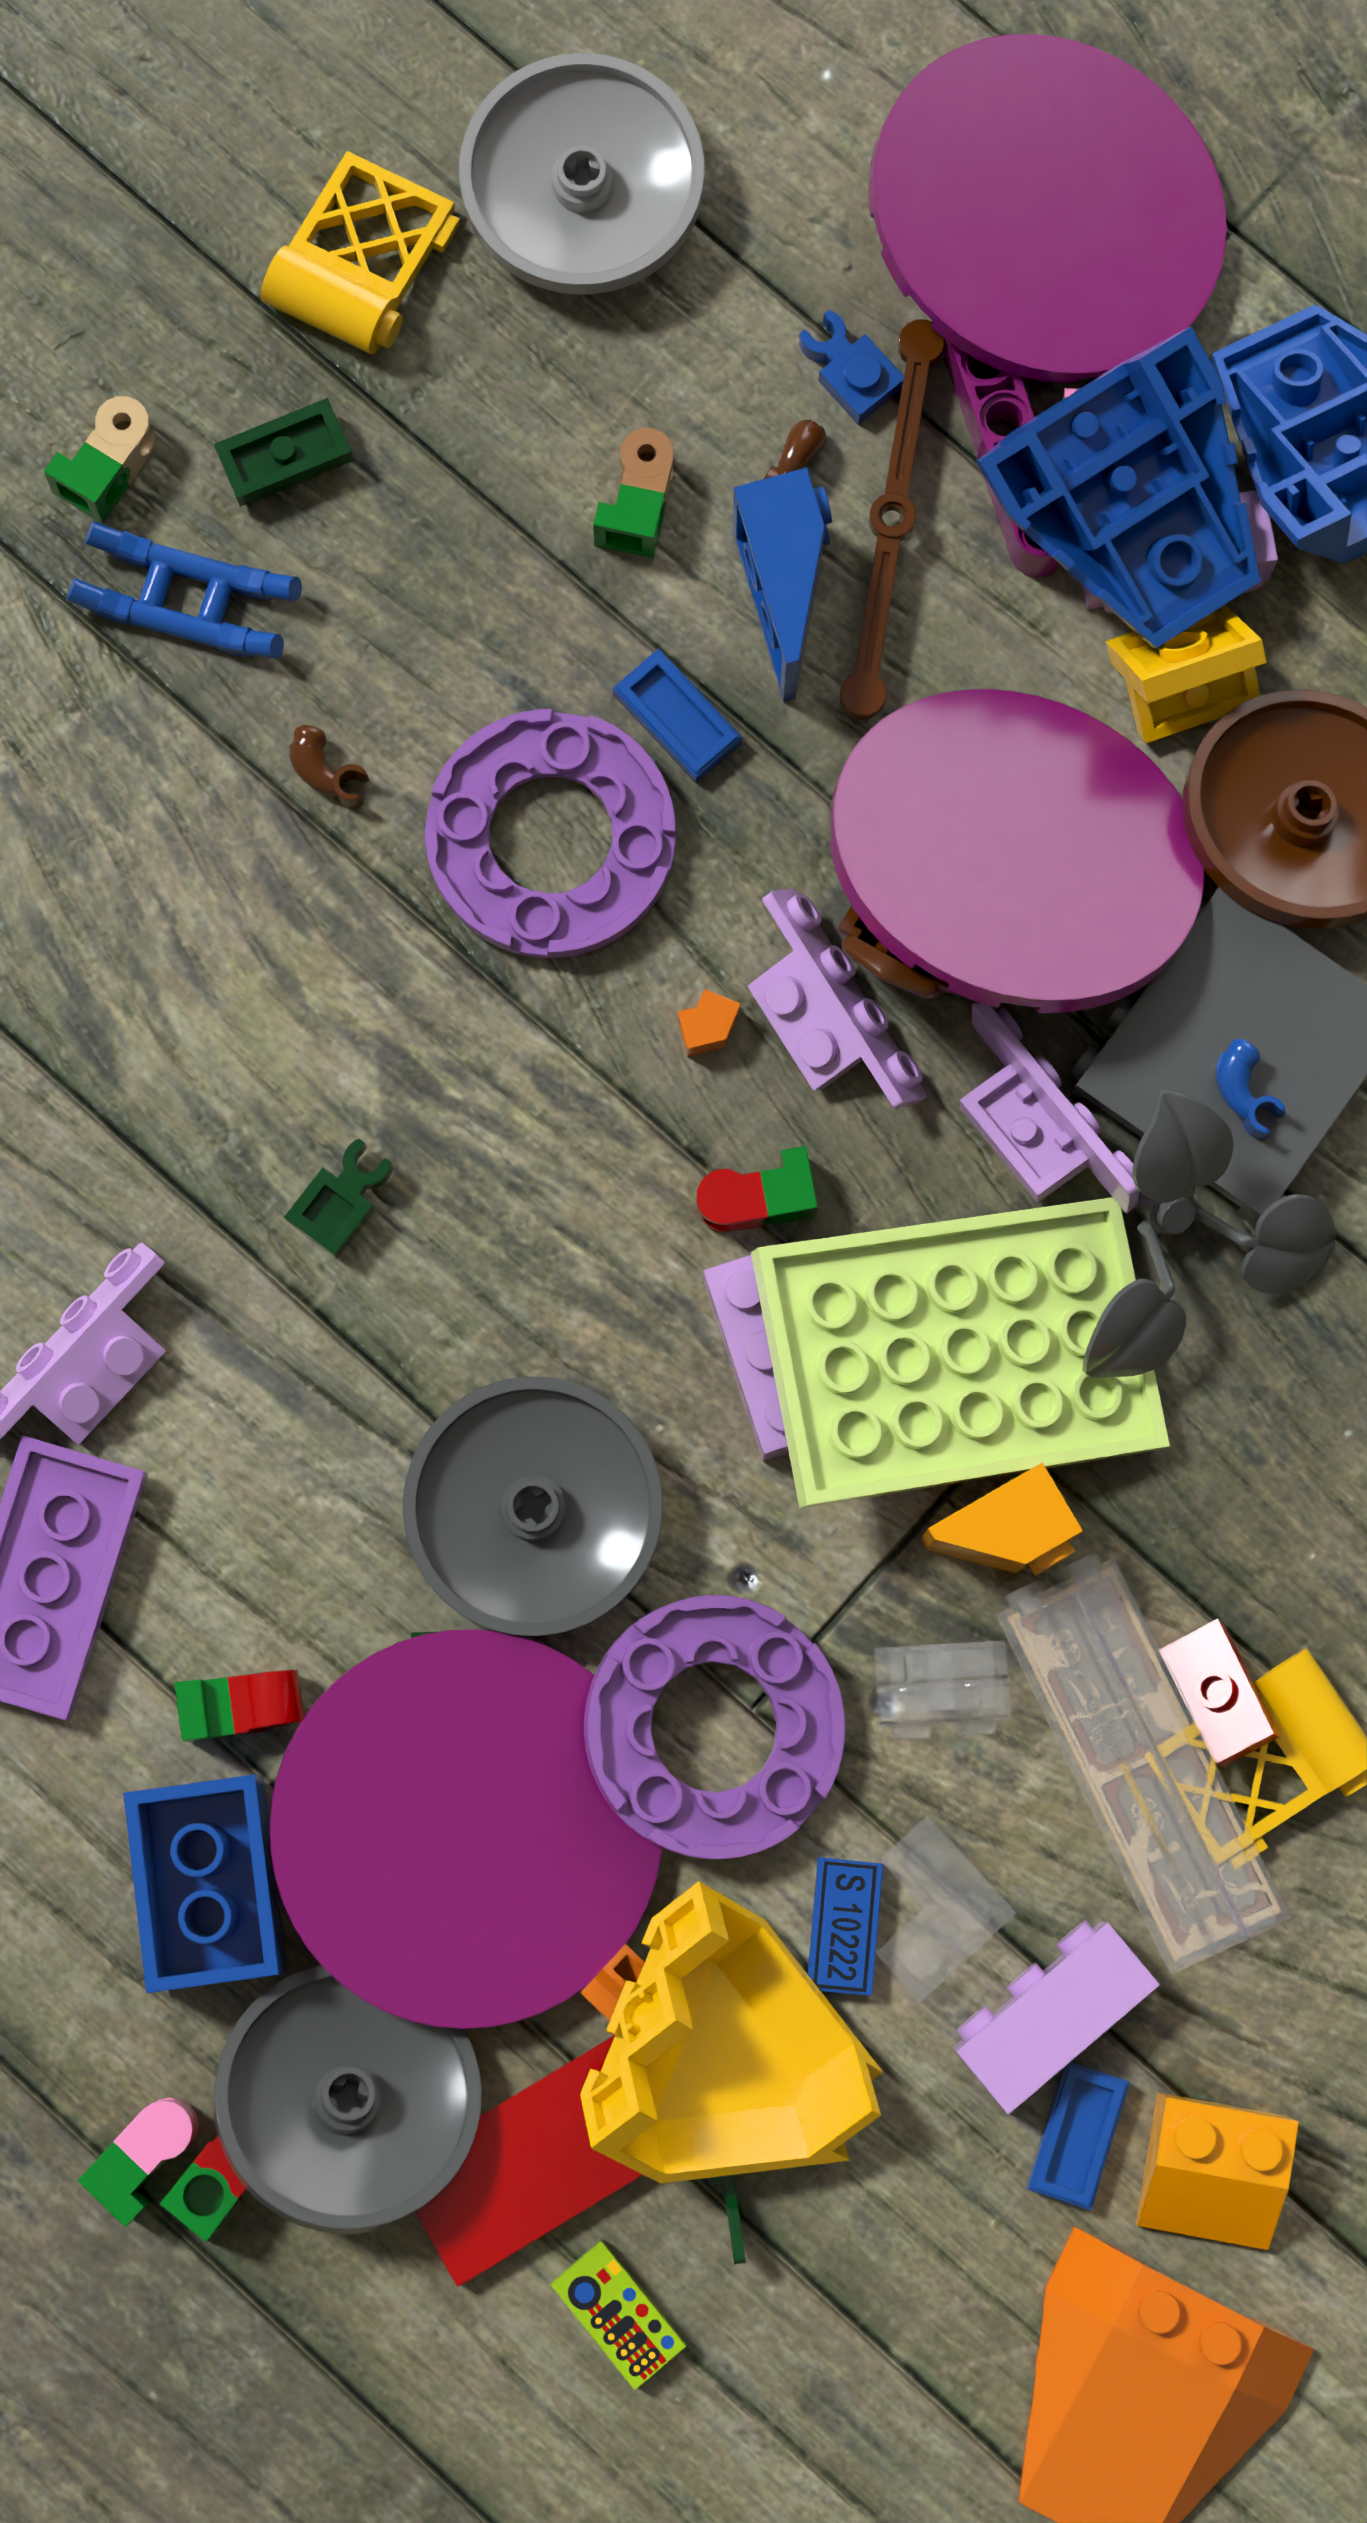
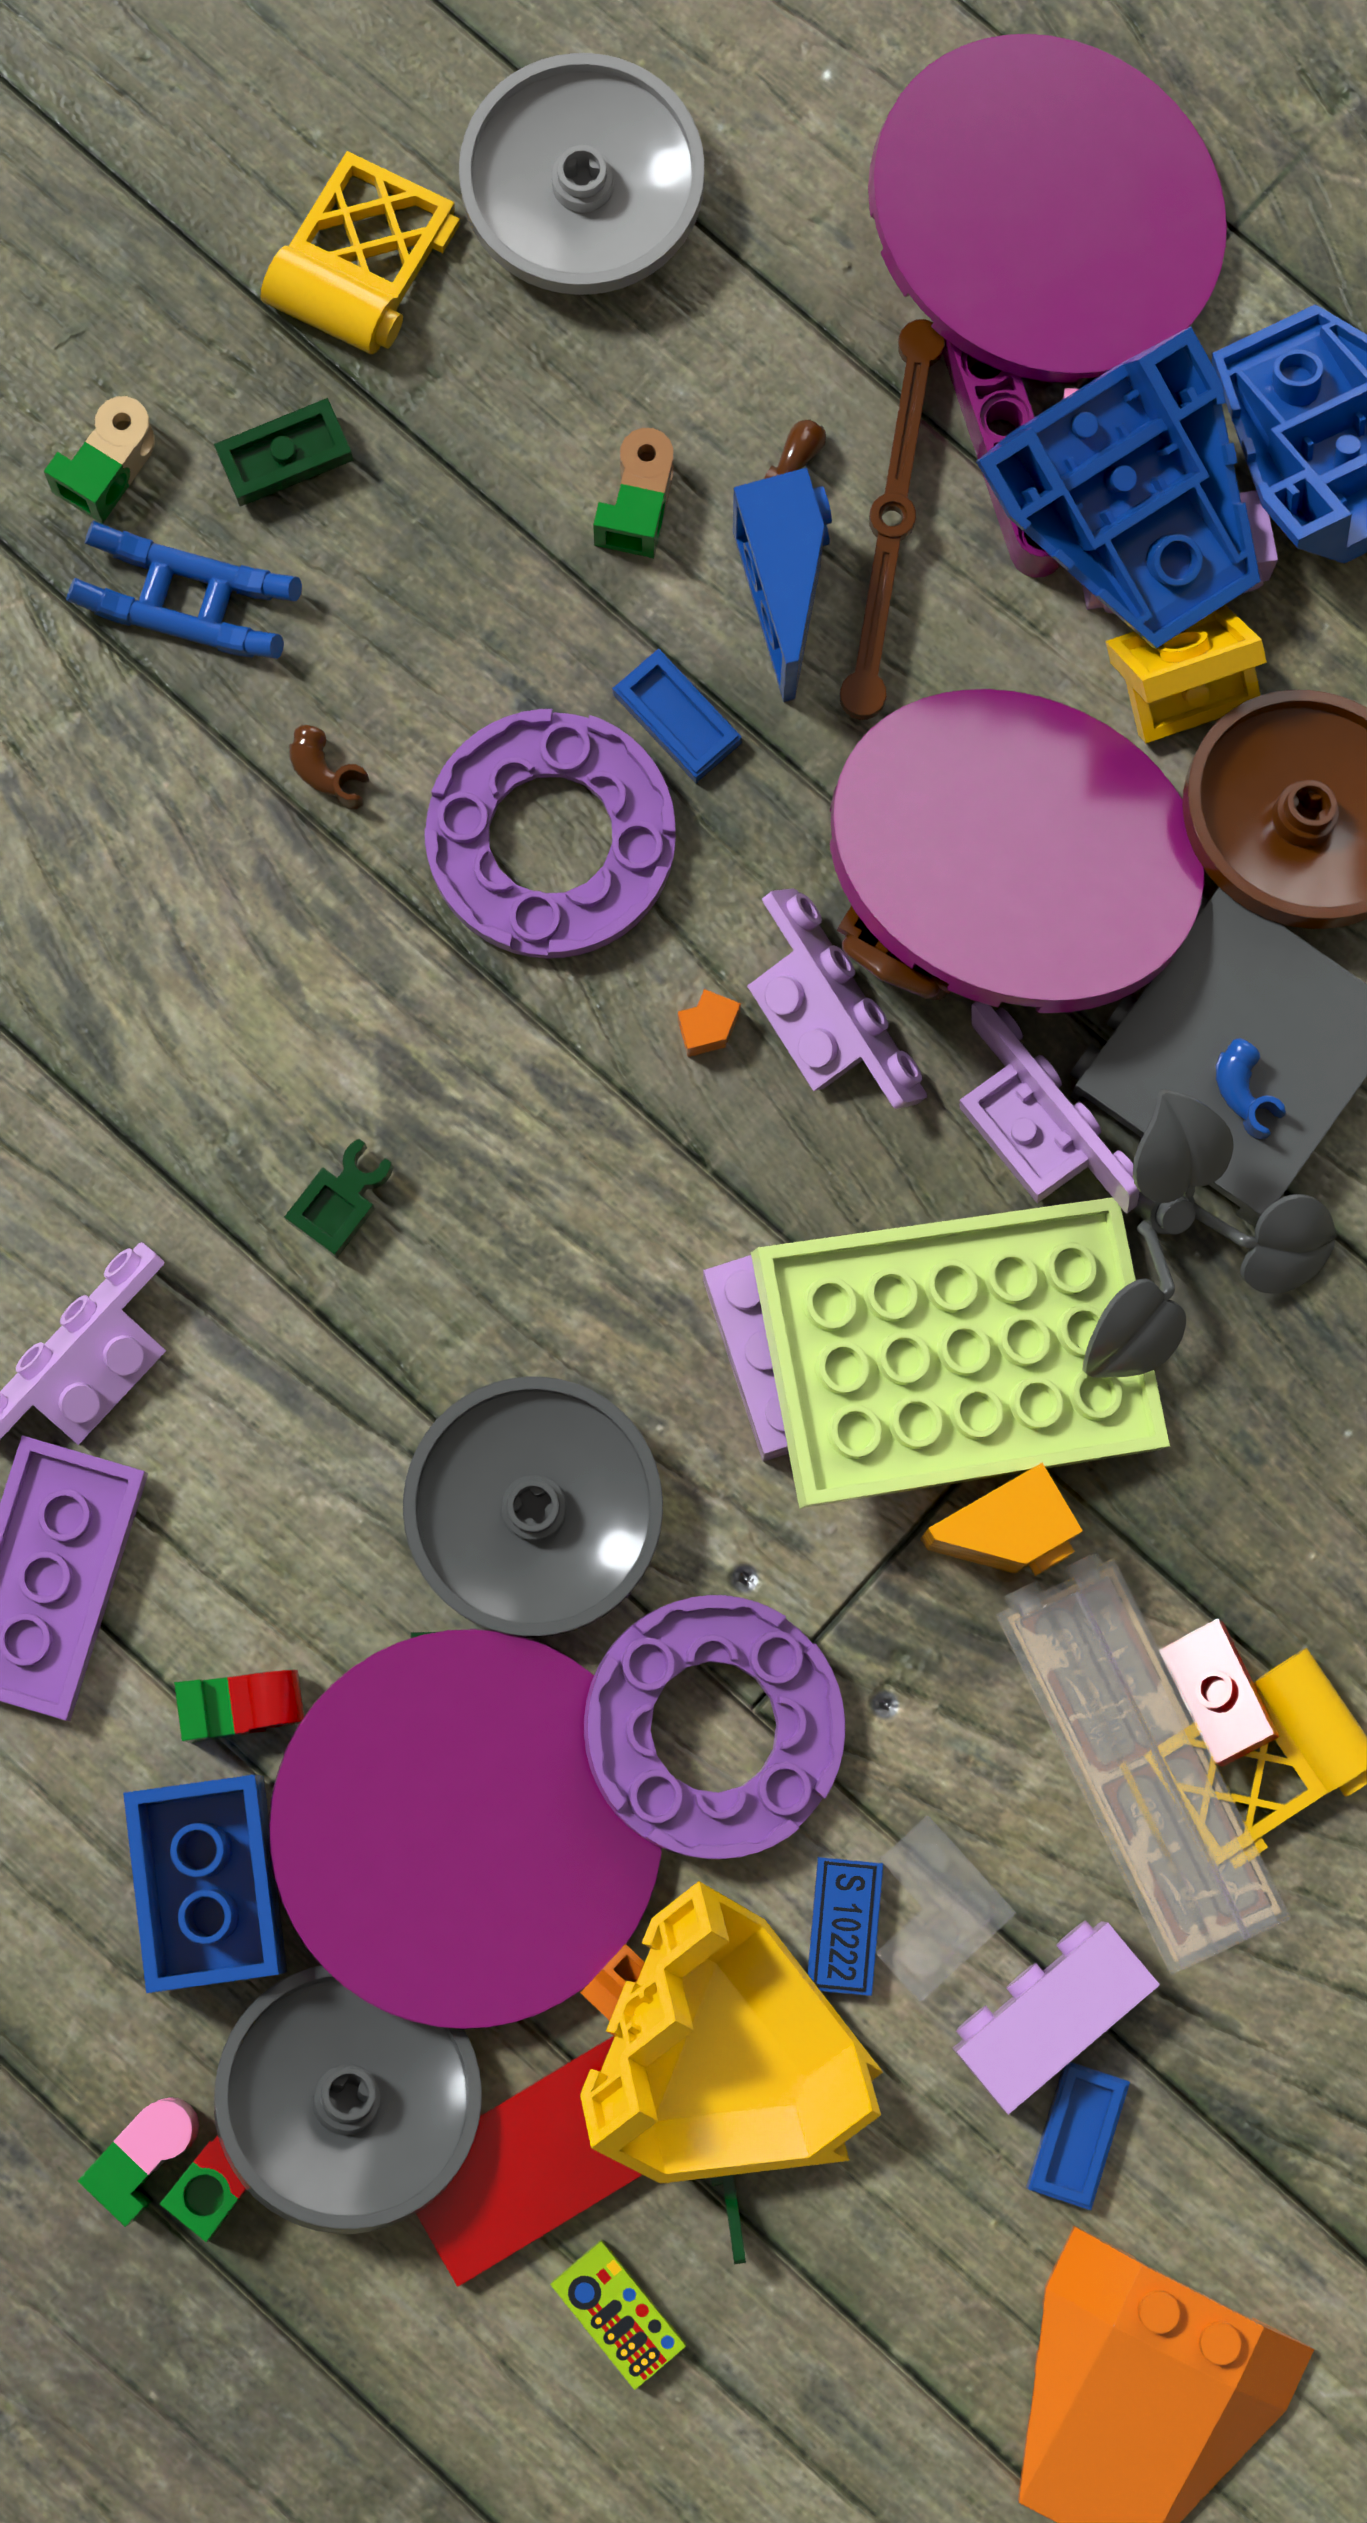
(759, 1198): leg -> none
(855, 373): blue plate -> none
(941, 1687): clear brick -> none
(1216, 2171): light orange slope -> none

